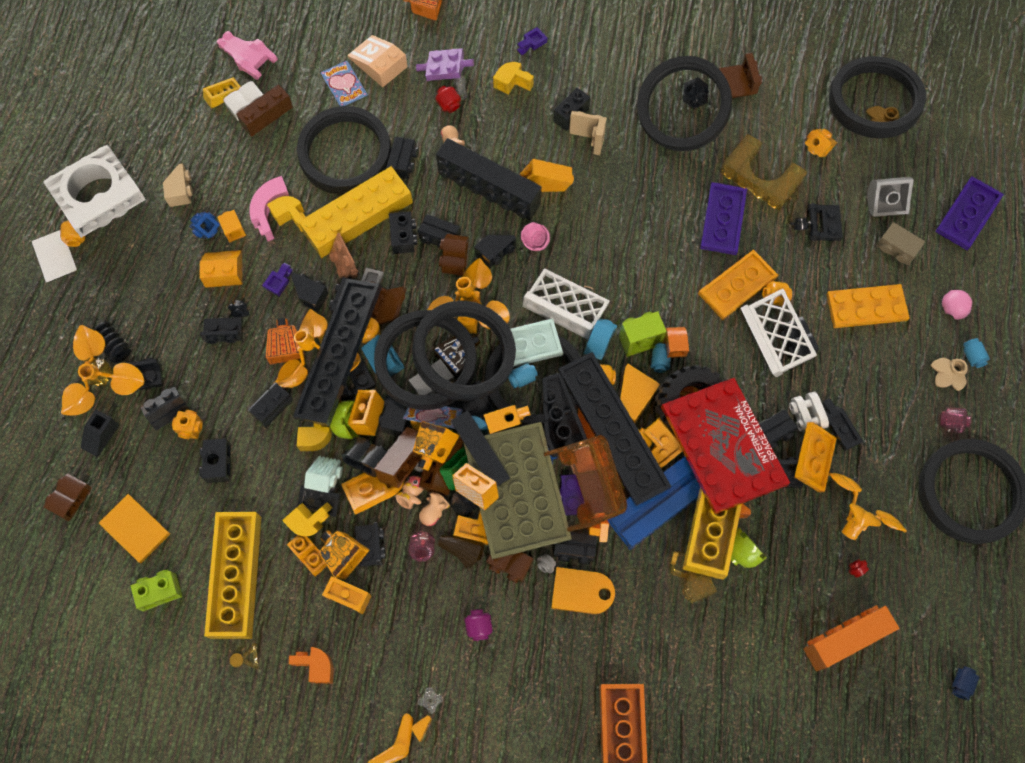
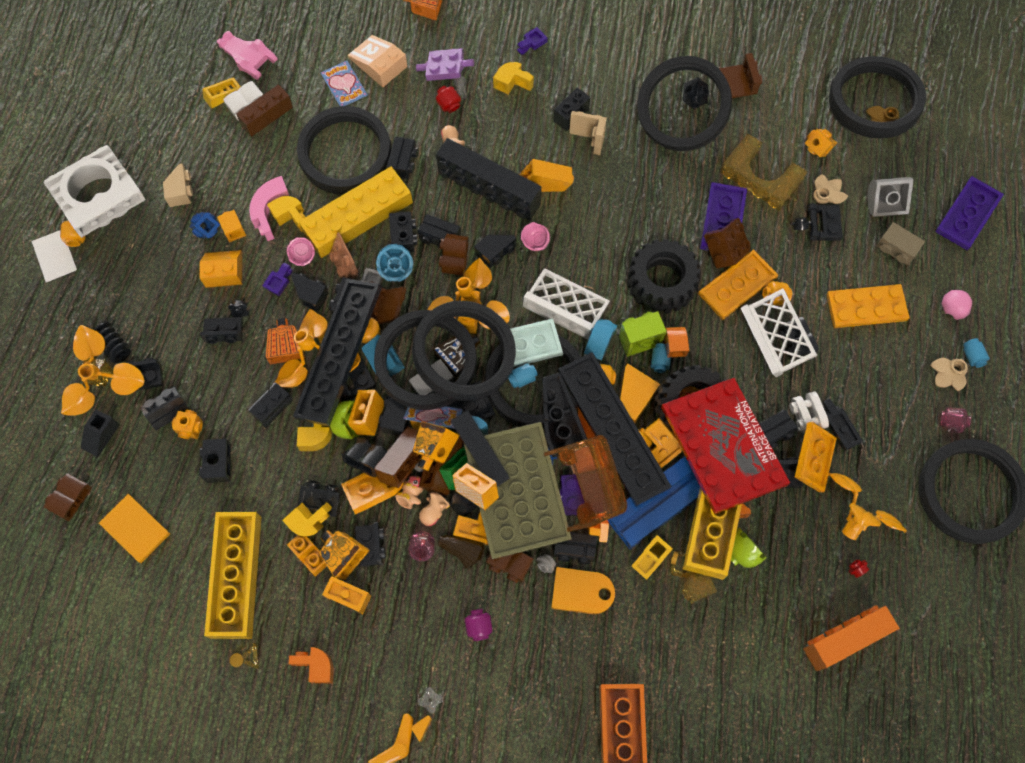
(156, 590): lime brick -> none
(300, 251): none -> bright pink hair
(323, 474): light aqua brick -> none
(394, 263): none -> dark azure cylinder
(497, 420): light orange torso -> none
(652, 557): none -> yellow brick
(670, 255): none -> black tyre
(728, 244): none -> reddish brown bracket
(829, 189): none -> tan plate
(965, 683): dark blue brick -> none

